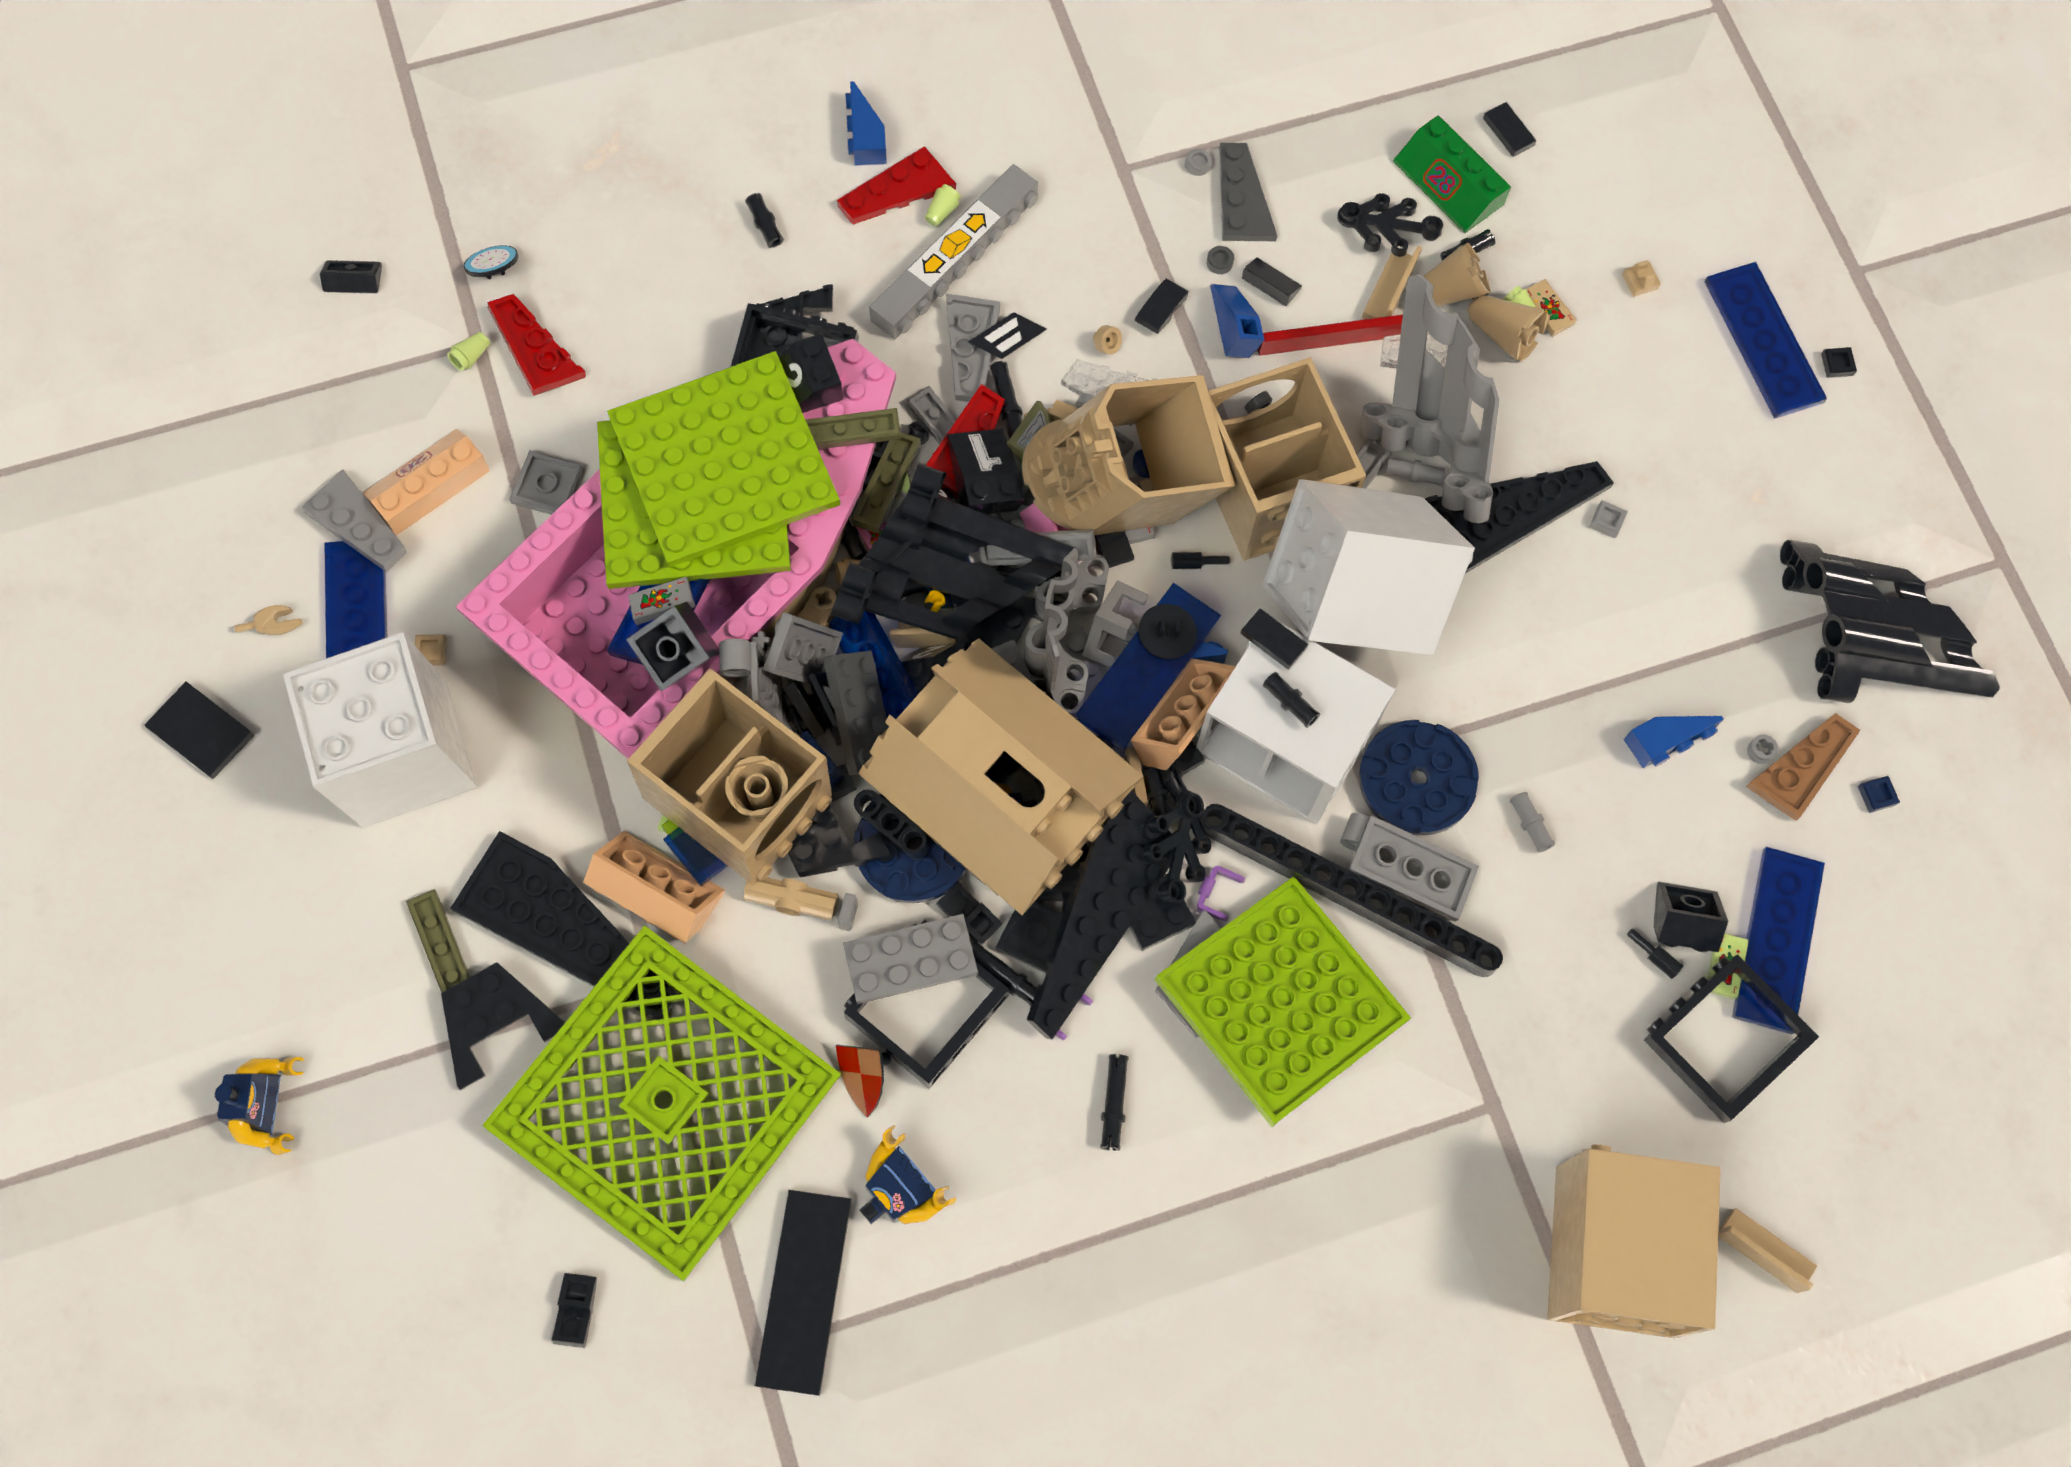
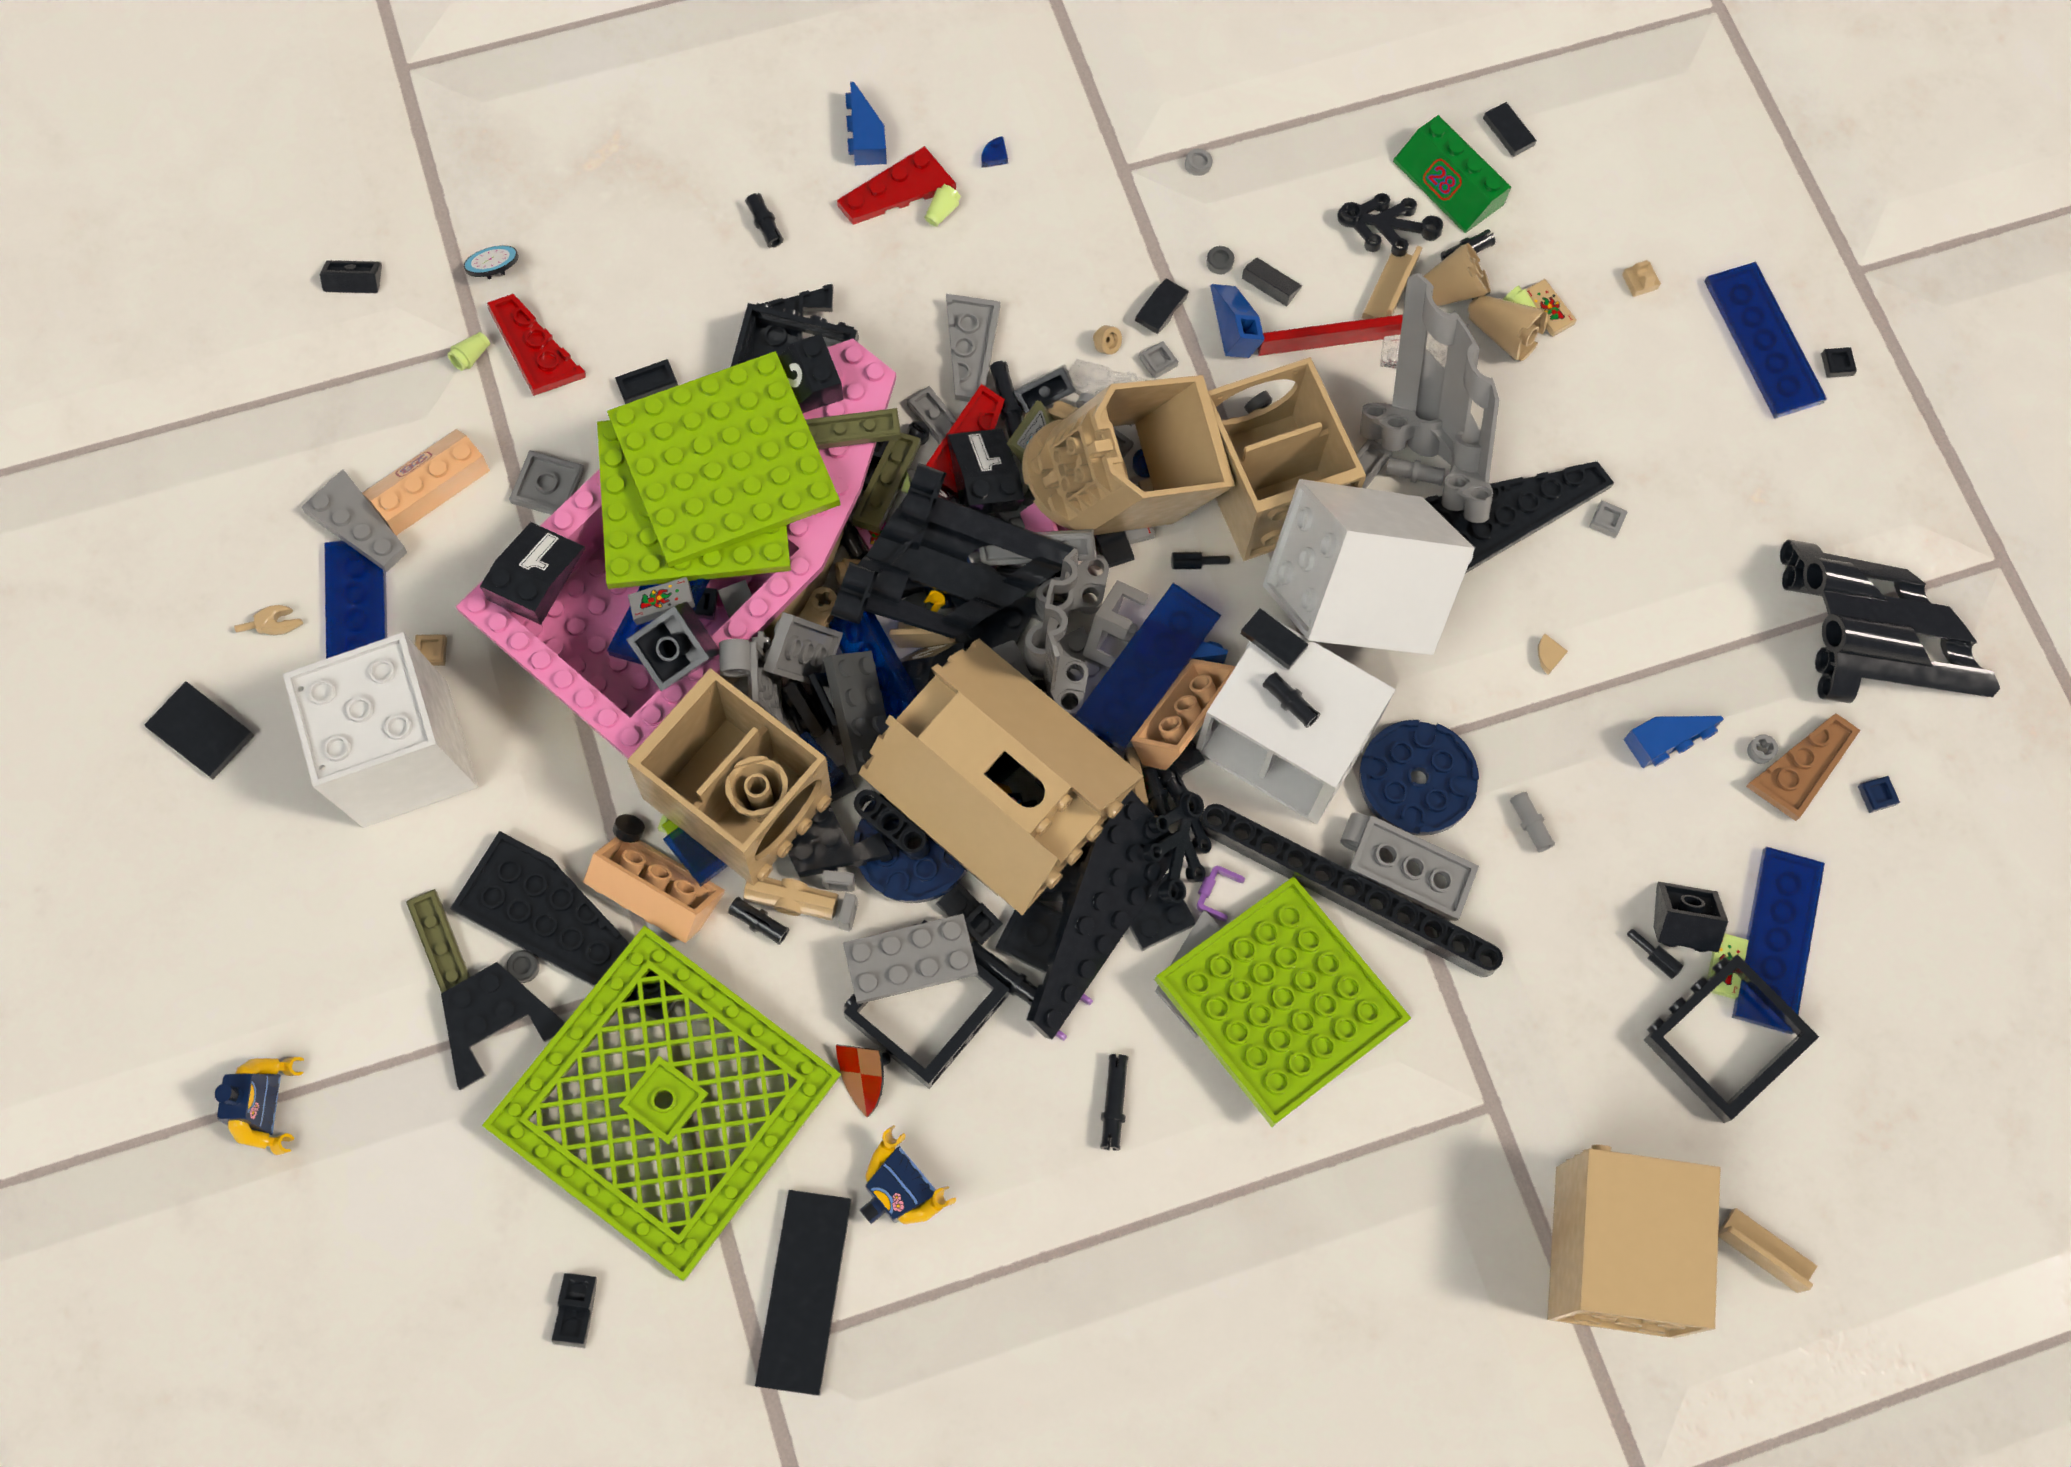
(523, 966): none -> dark grey tile
(531, 572): none -> black slope
(628, 828): none -> black tile
(646, 381): none -> black tile
(707, 604): none -> black tile
(734, 596): none -> light grey tile
(746, 912): none -> black pin
(839, 881): none -> light grey tile
(954, 252): light grey brick -> none
(994, 153): none -> clear blue tile
(1007, 335): black sticker -> none
(1045, 388): none -> black slope
(1158, 359): none -> light grey tile
(1167, 631): black piece -> none
(1242, 198): dark grey wing -> none
(1549, 653): none -> tan tile

